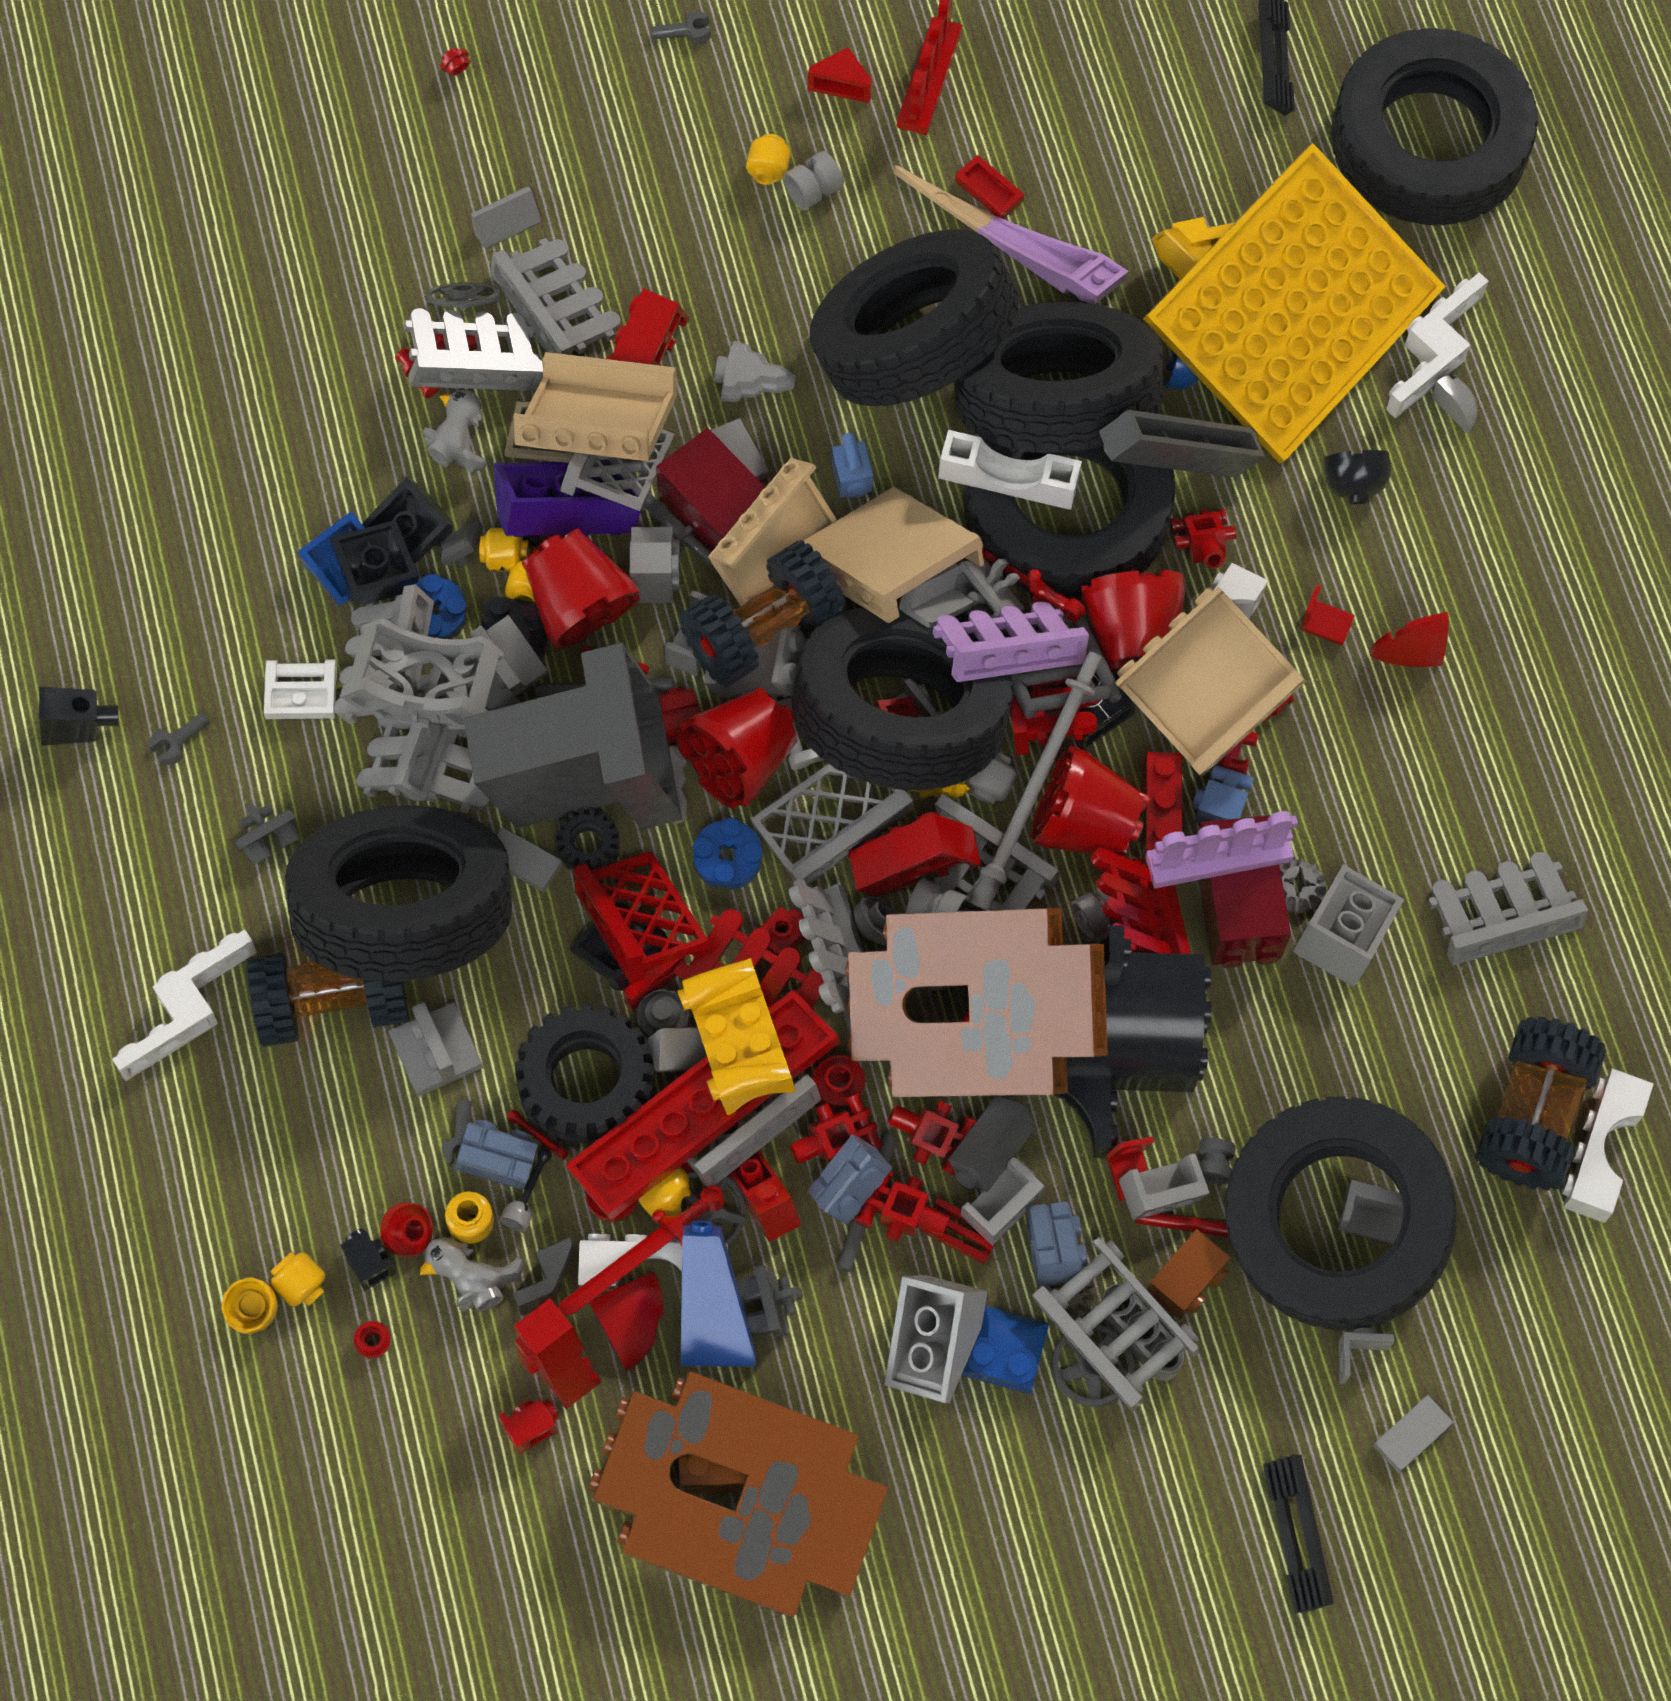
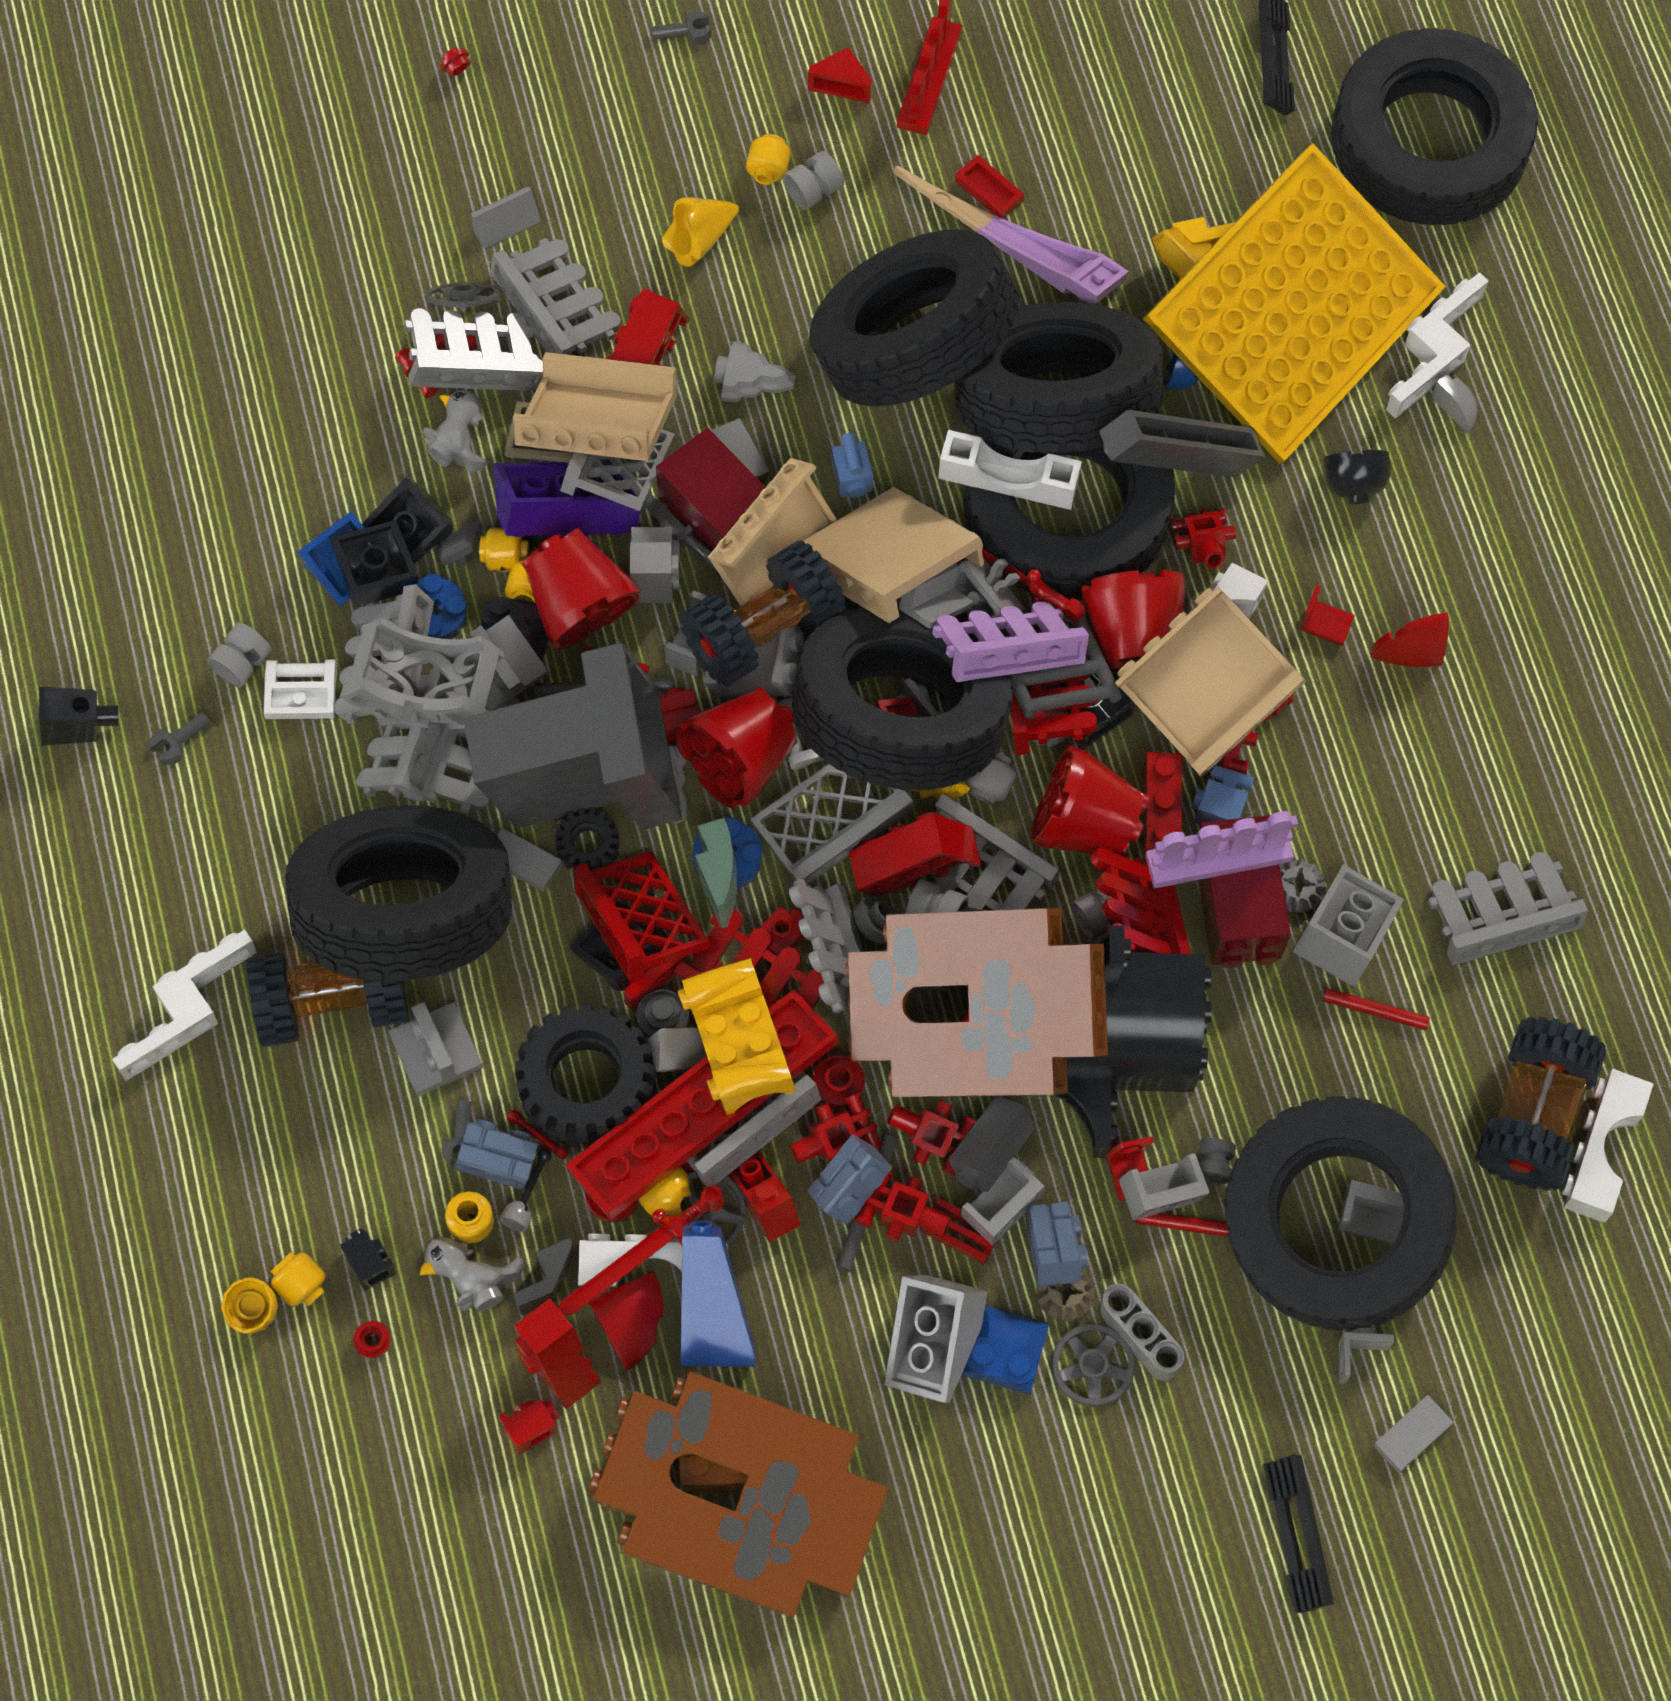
(242, 651): none -> light grey wheel
(252, 842): dark grey hips -> none
(406, 1229): red plate -> none
(697, 227): none -> yellow hat
(718, 869): none -> sand green slope
(764, 1287): dark grey hips -> none
(994, 874): light grey bar -> none
(1105, 1358): light grey fence -> none
(1189, 1275): dark orange brick -> none
(1376, 1009): none -> red bar

